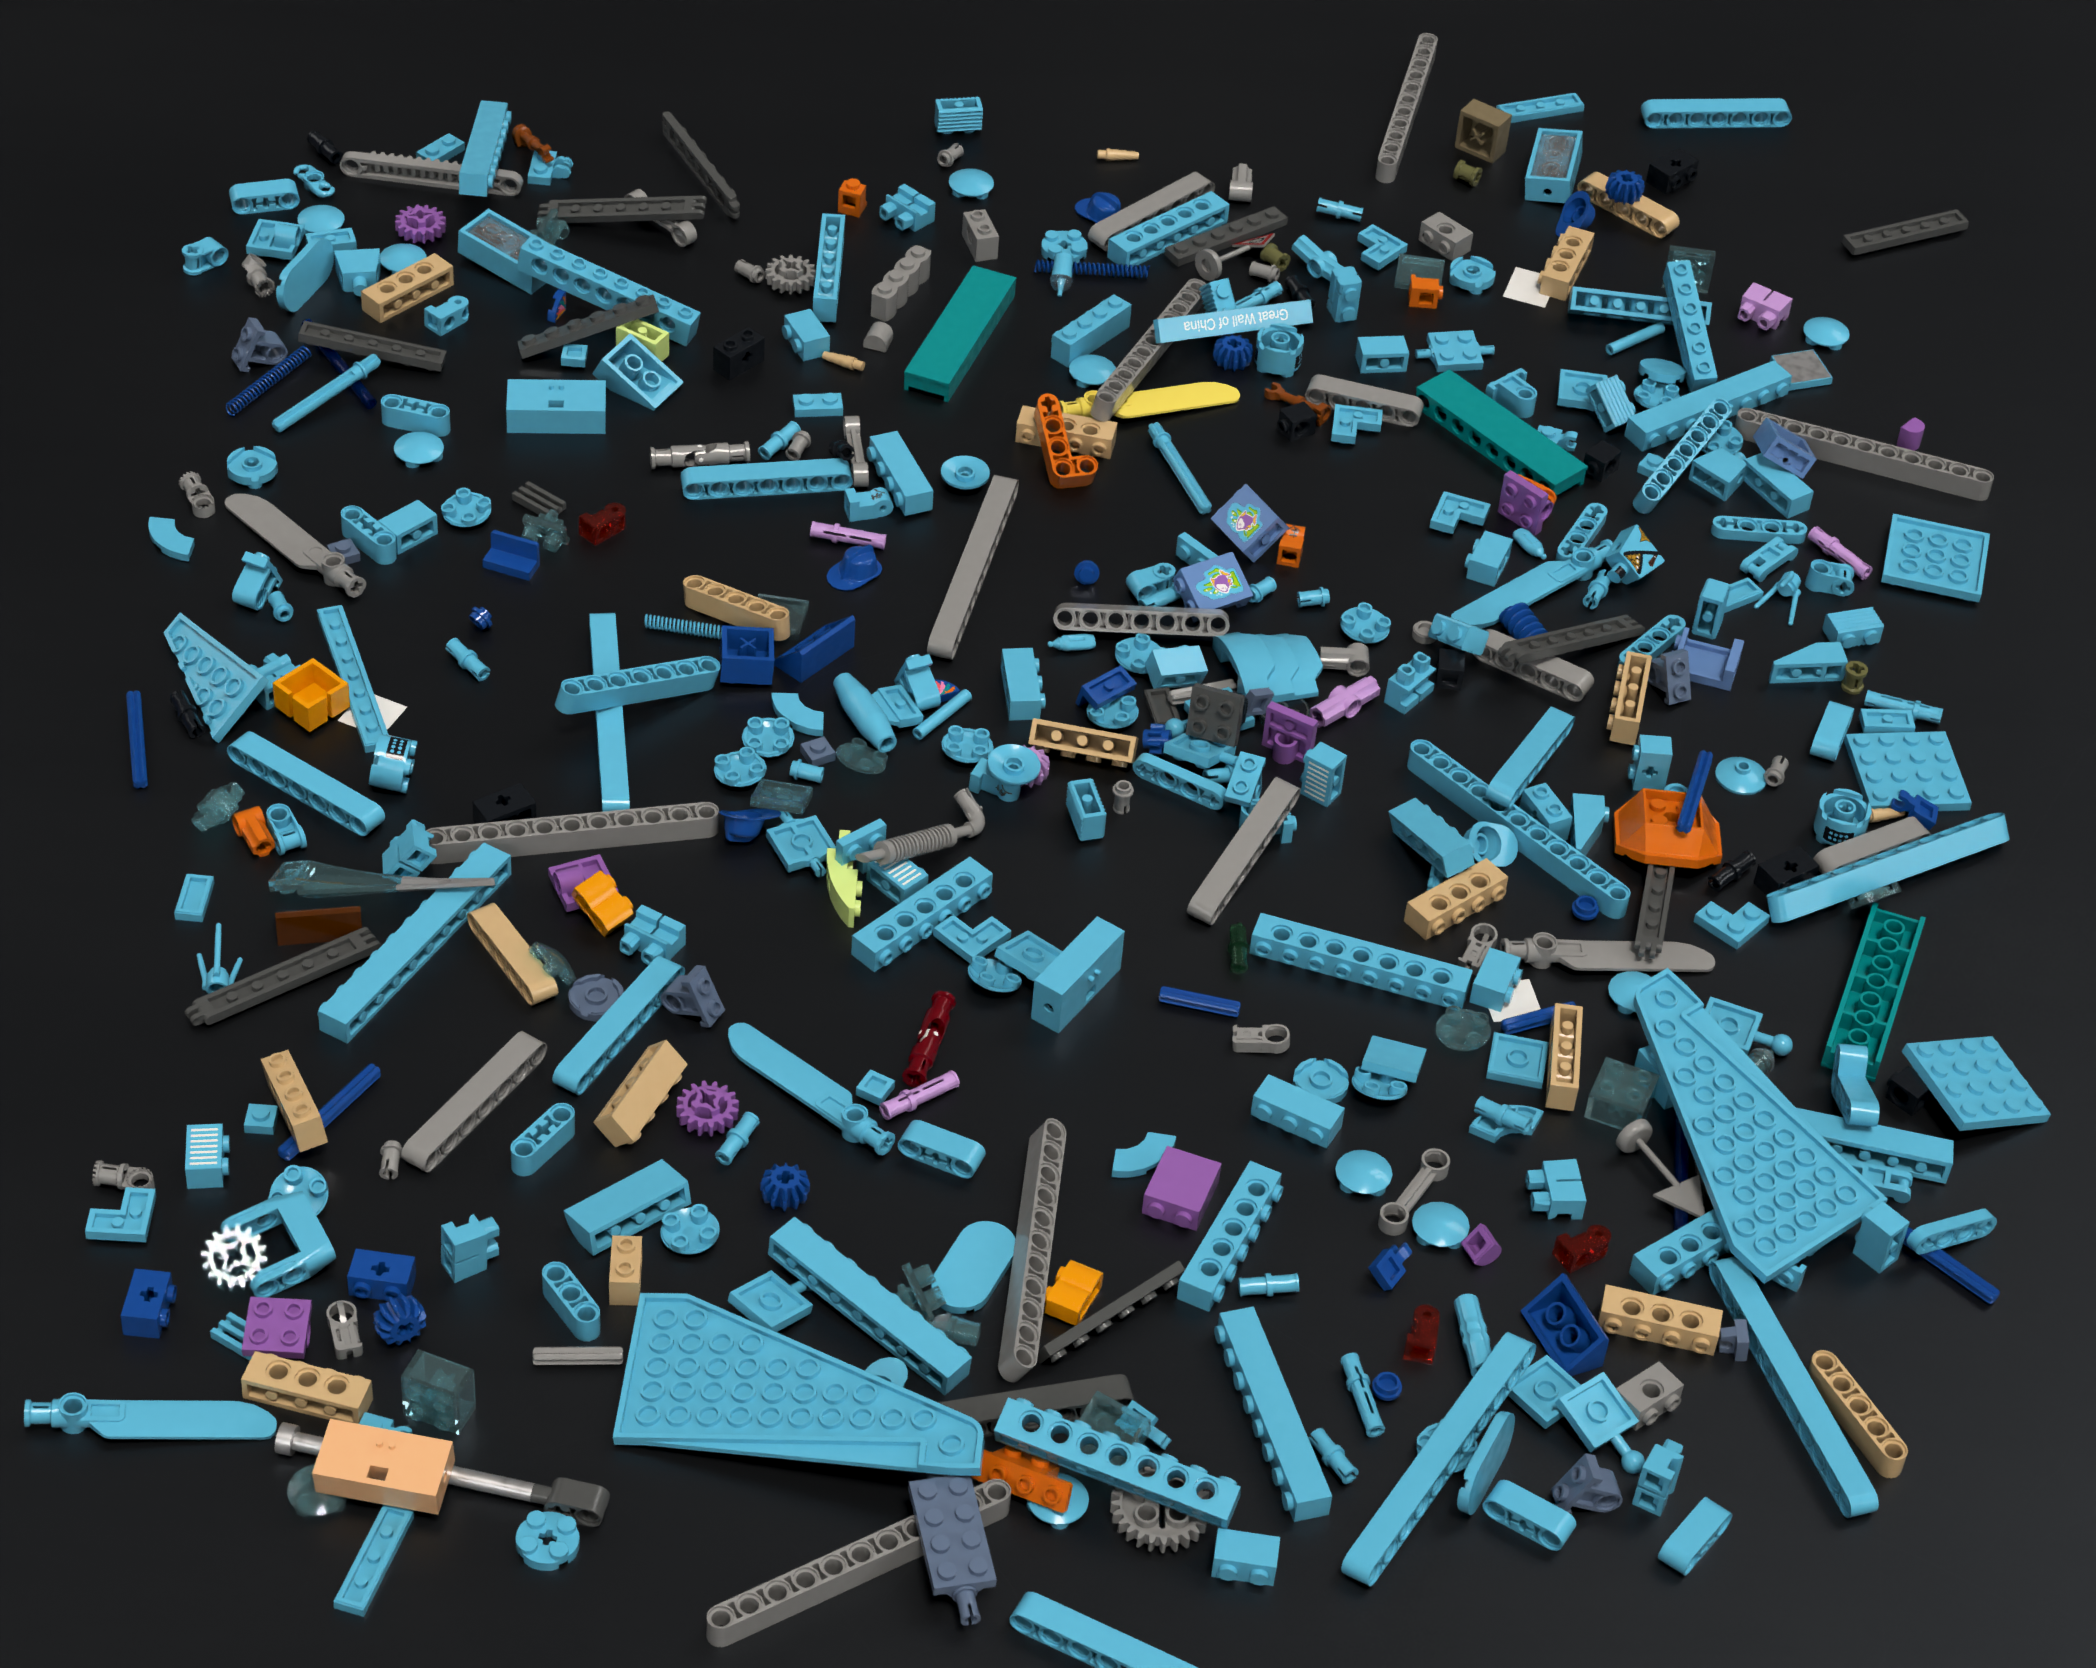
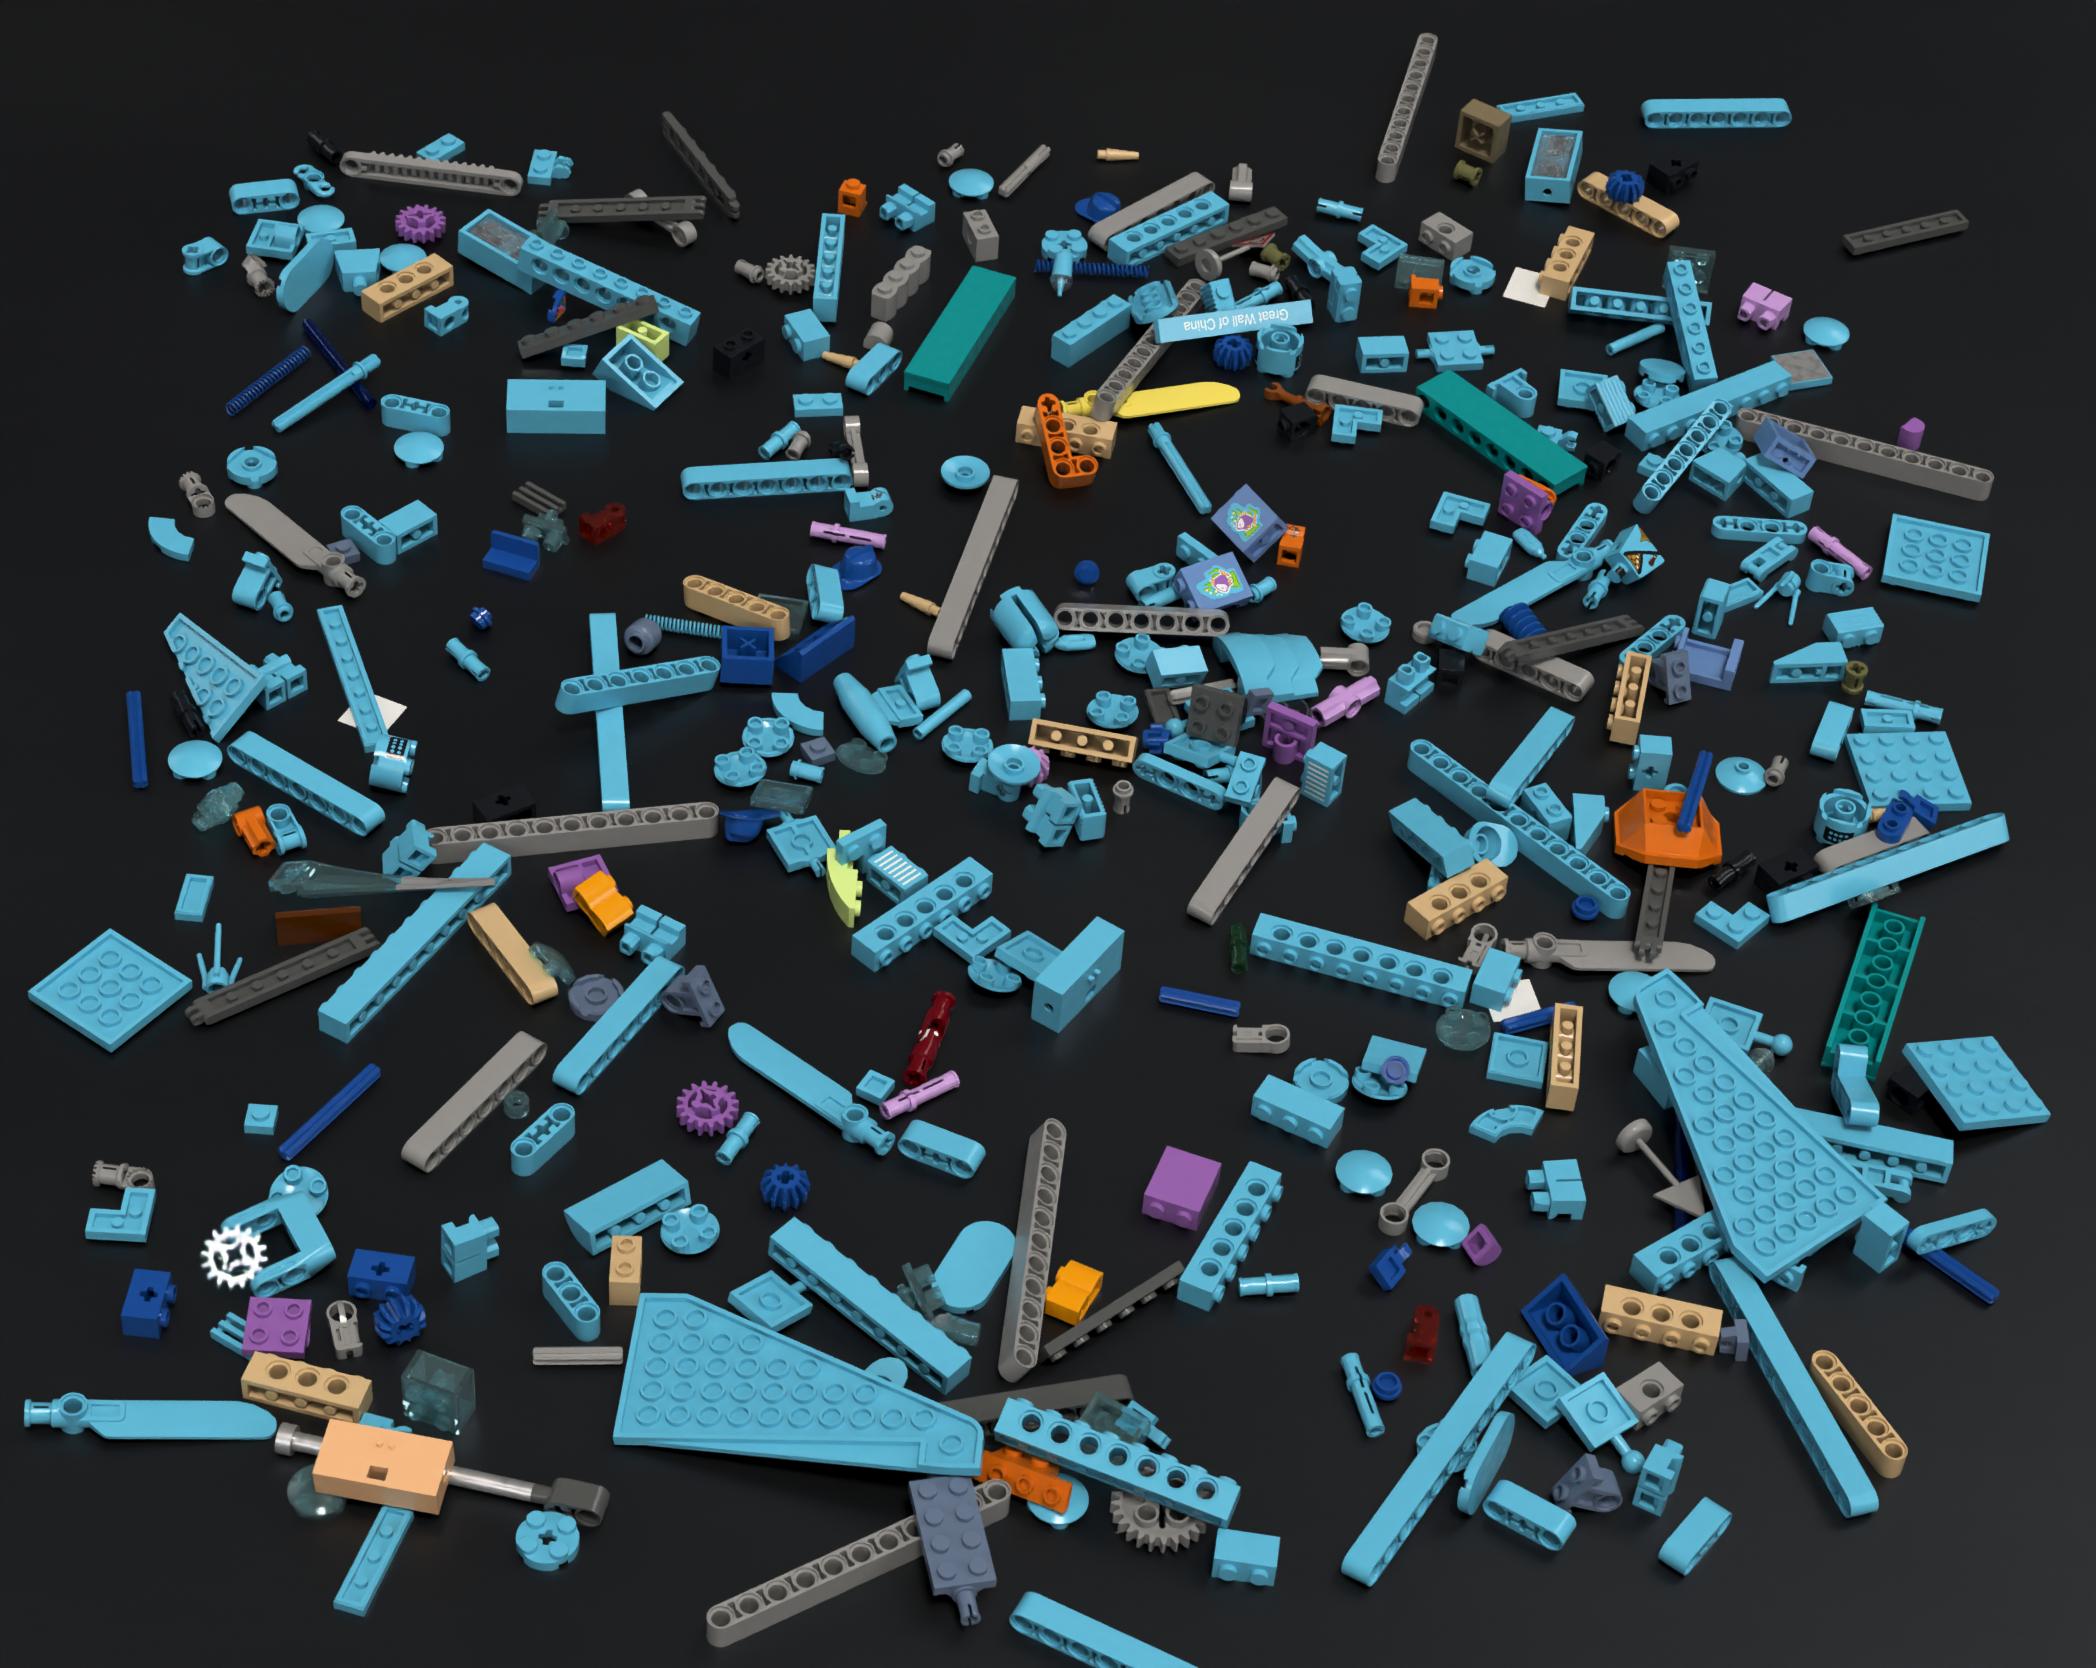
(110, 990): none -> medium azure plate
(195, 760): none -> medium azure dish
(205, 1156): medium azure brick -> none
(257, 346): sand blue pin -> none
(294, 1100): tan brick -> none
(311, 694): light orange piece -> none
(366, 344): dark grey plate -> none
(391, 1156): light grey pin -> none
(466, 508): medium azure dish -> none
(484, 148): medium azure brick -> none
(516, 1111): none -> clear light blue axle
(522, 136): dark orange piece -> none
(641, 1094): tan brick -> none
(642, 636): none -> sand blue head
(704, 454): light grey piece -> none
(824, 593): none -> medium azure beam
(873, 368): none -> medium azure beam
(900, 473): medium azure brick -> none
(921, 604): none -> tan animal
(929, 839): light grey piece -> none
(947, 690): tile -> none
(958, 115): medium azure brick -> none
(1024, 170): none -> light grey axle
(1025, 621): none -> medium azure cylinder
(1051, 814): none -> medium azure hips
(1091, 370): medium azure dish -> none
(1106, 688): blue panel -> none
(1143, 1157): medium azure tile -> none
(1153, 302): none -> medium azure tile
(1273, 1414): medium azure brick -> none
(1313, 597): medium azure pin -> none
(1333, 1456): medium azure pin -> none
(1395, 1070): none -> blue plate
(1503, 1115): medium azure pin -> none
(1576, 213): blue piece -> none
(1583, 1248): clear red leg -> none
(1621, 1094): clear light blue brick -> none
(1894, 822): none -> blue plate

